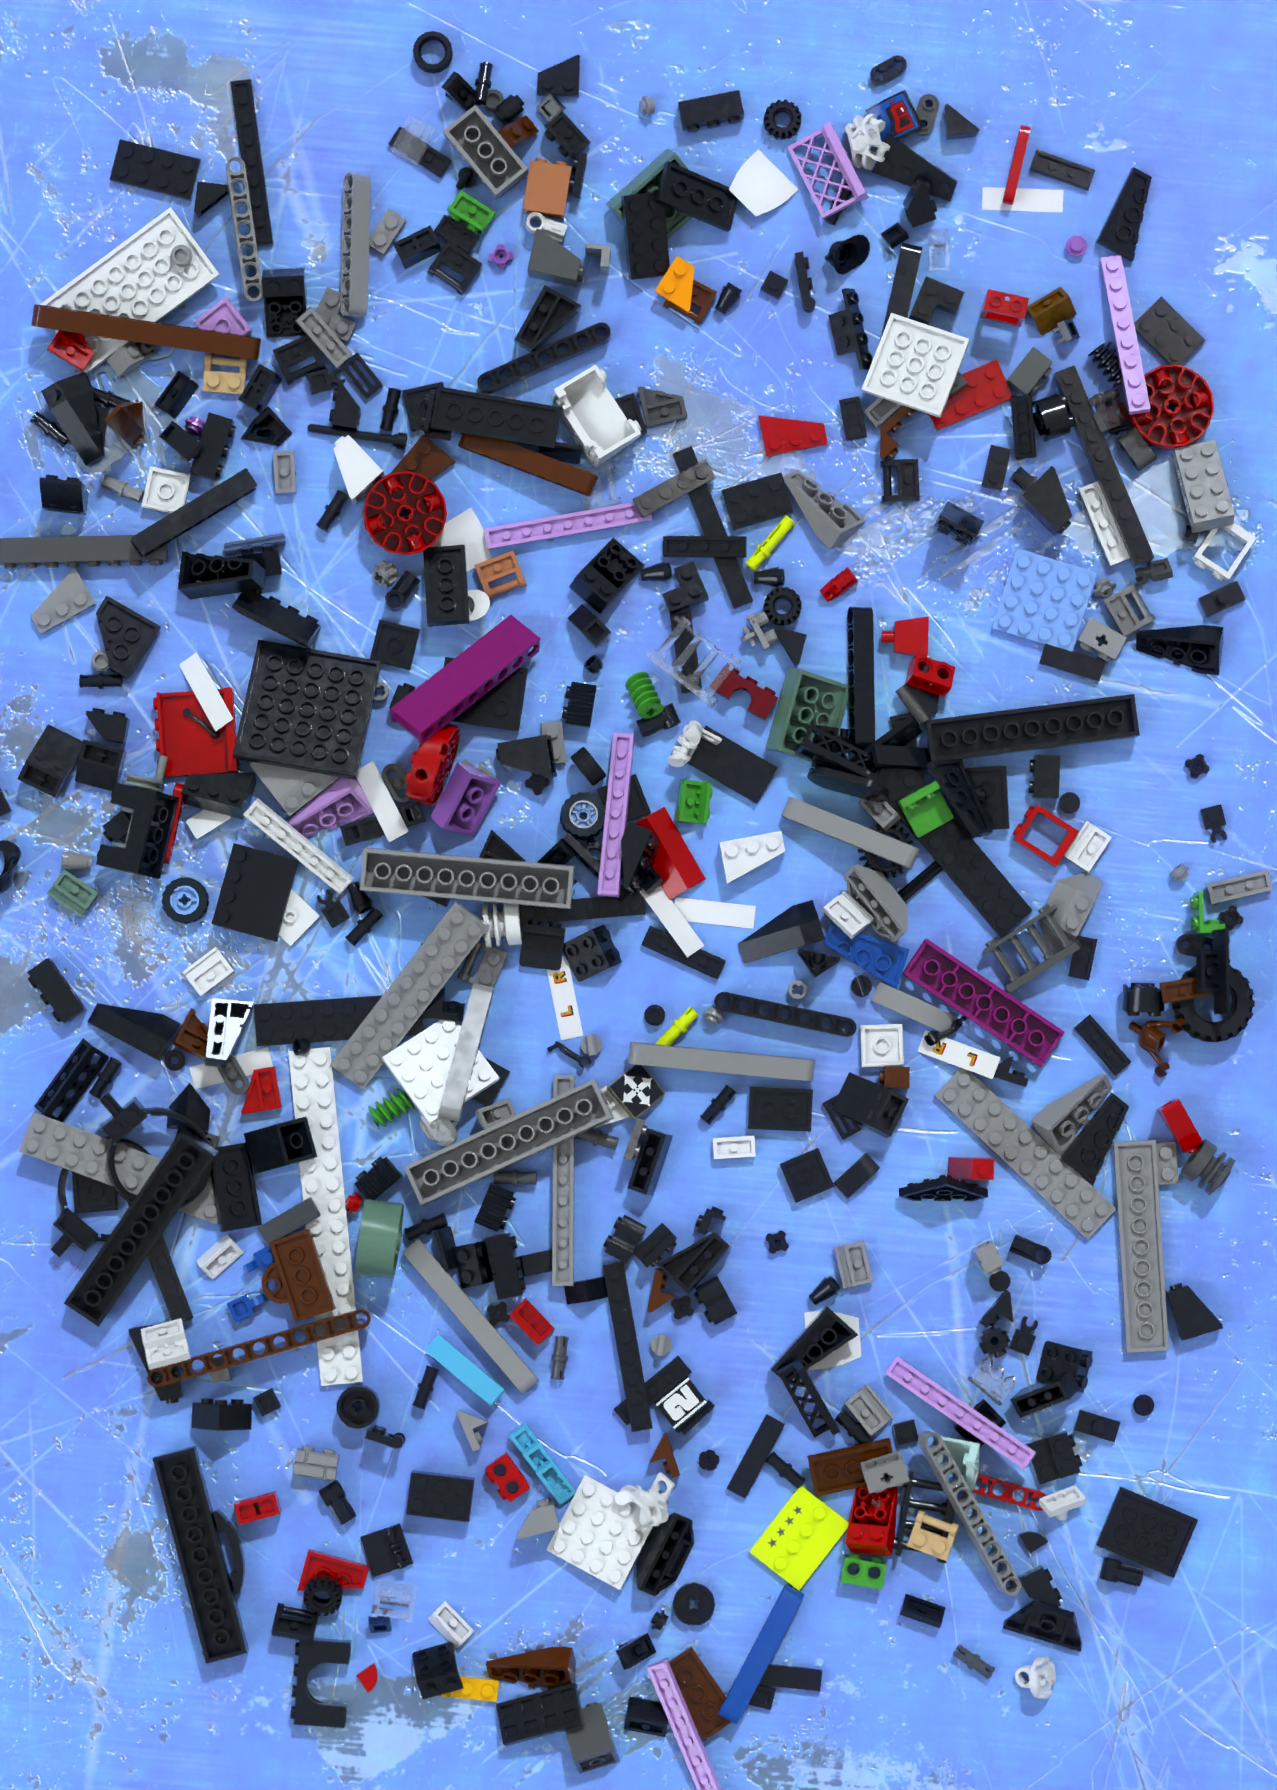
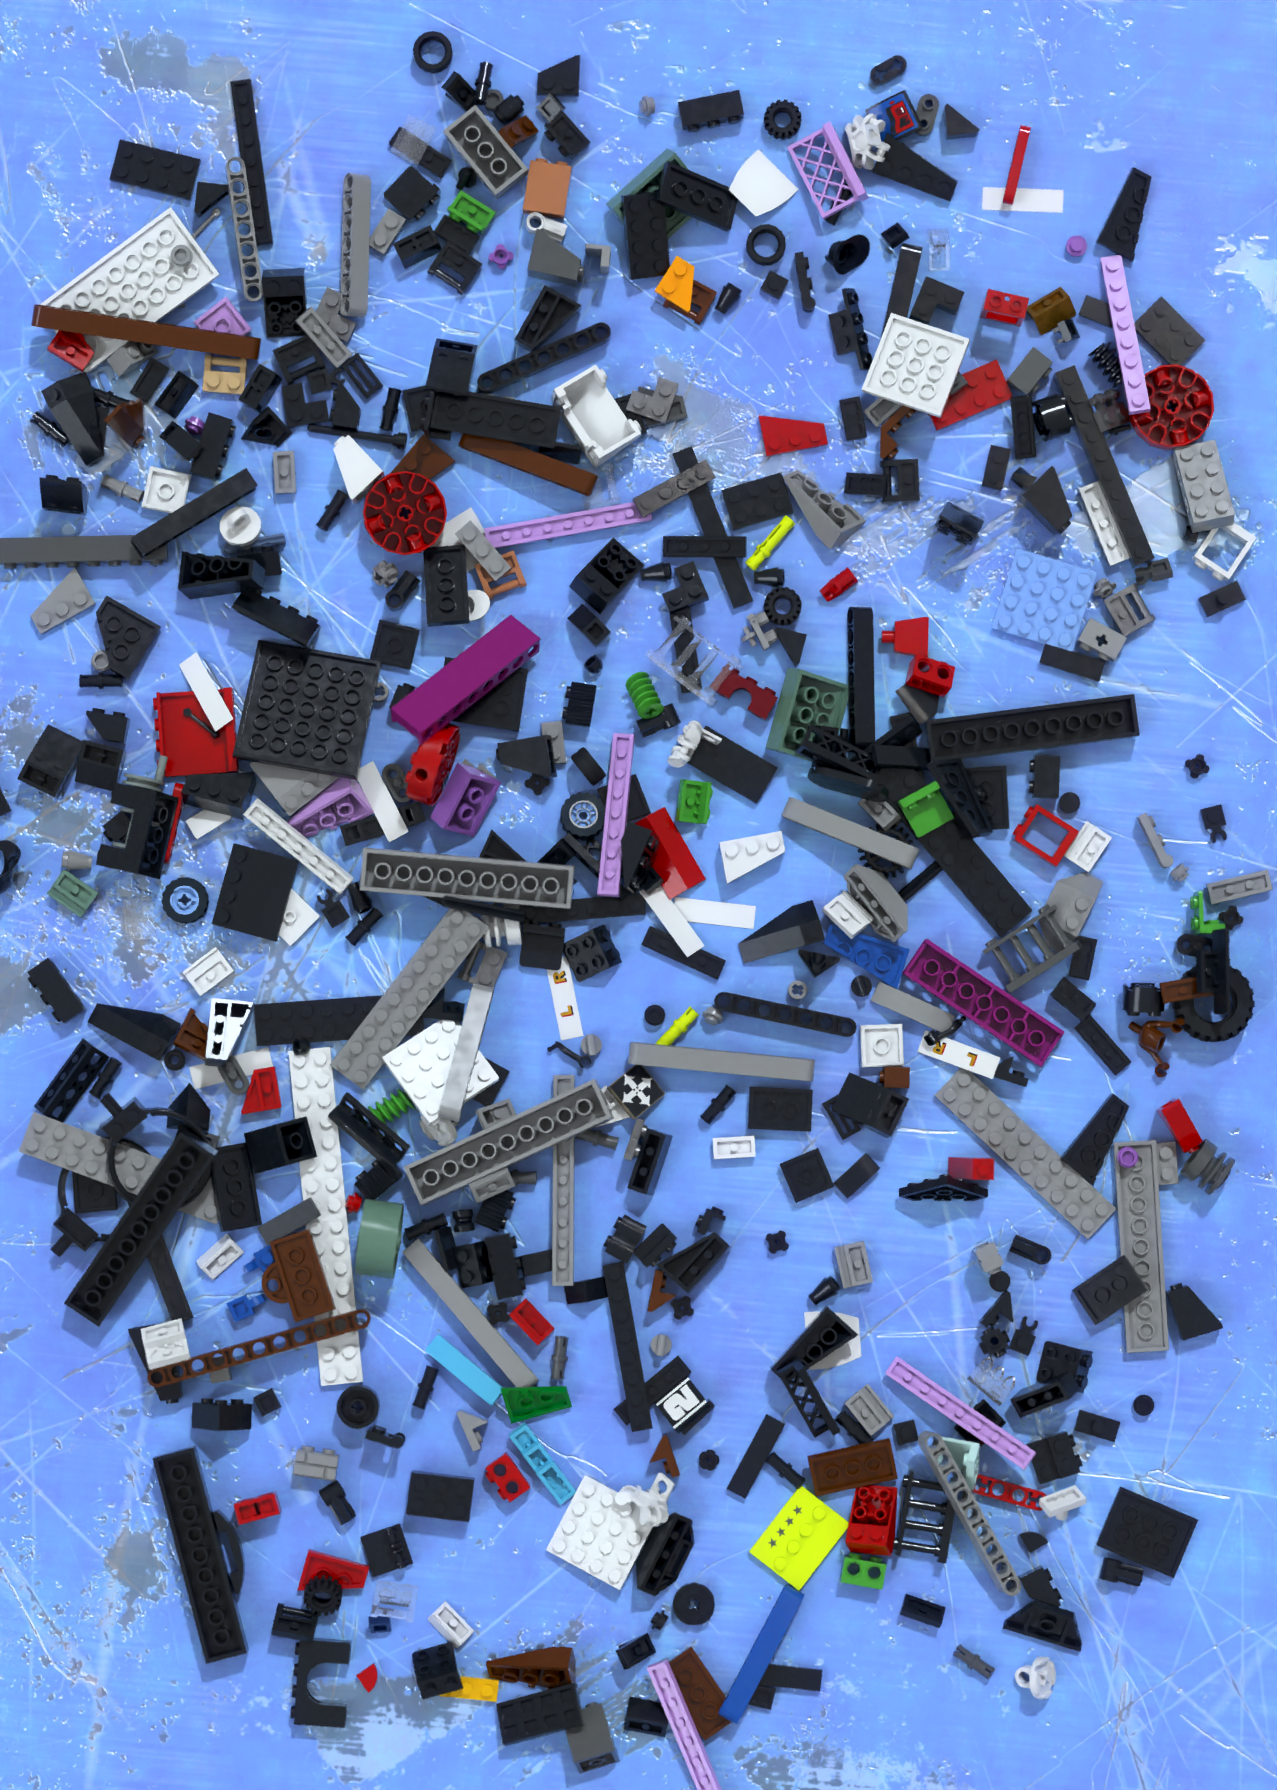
(149, 380): none -> black tile
(215, 213): none -> light grey hinge
(240, 526): none -> white tile
(298, 411): none -> black plate
(368, 1134): none -> black fence
(412, 194): none -> black bracket
(451, 367): none -> black slope
(463, 1215): none -> black wheel
(483, 551): none -> light grey plate
(483, 908): none -> black axle
(491, 1184): none -> light grey plate
(531, 1402): none -> green wing
(540, 1519): light grey slope -> none
(576, 183): black plate -> none
(656, 406): none -> flat silver plate
(715, 1300): black brick -> none
(766, 228): none -> black tyre
(866, 484): none -> black plate
(875, 1468): light grey brick -> none
(918, 205): black slope -> none
(930, 1542): tan plate -> none
(1062, 170): black tile -> none
(1065, 1116): light grey wedge -> none
(1072, 999): none -> black hinge
(1096, 311): none -> black tile
(1110, 1290): none -> black plate
(1127, 1157): none -> medium lavender plate
(1136, 449): dark grey axle -> none
(1155, 841): none -> light grey plate
(1189, 645): black wedge -> none

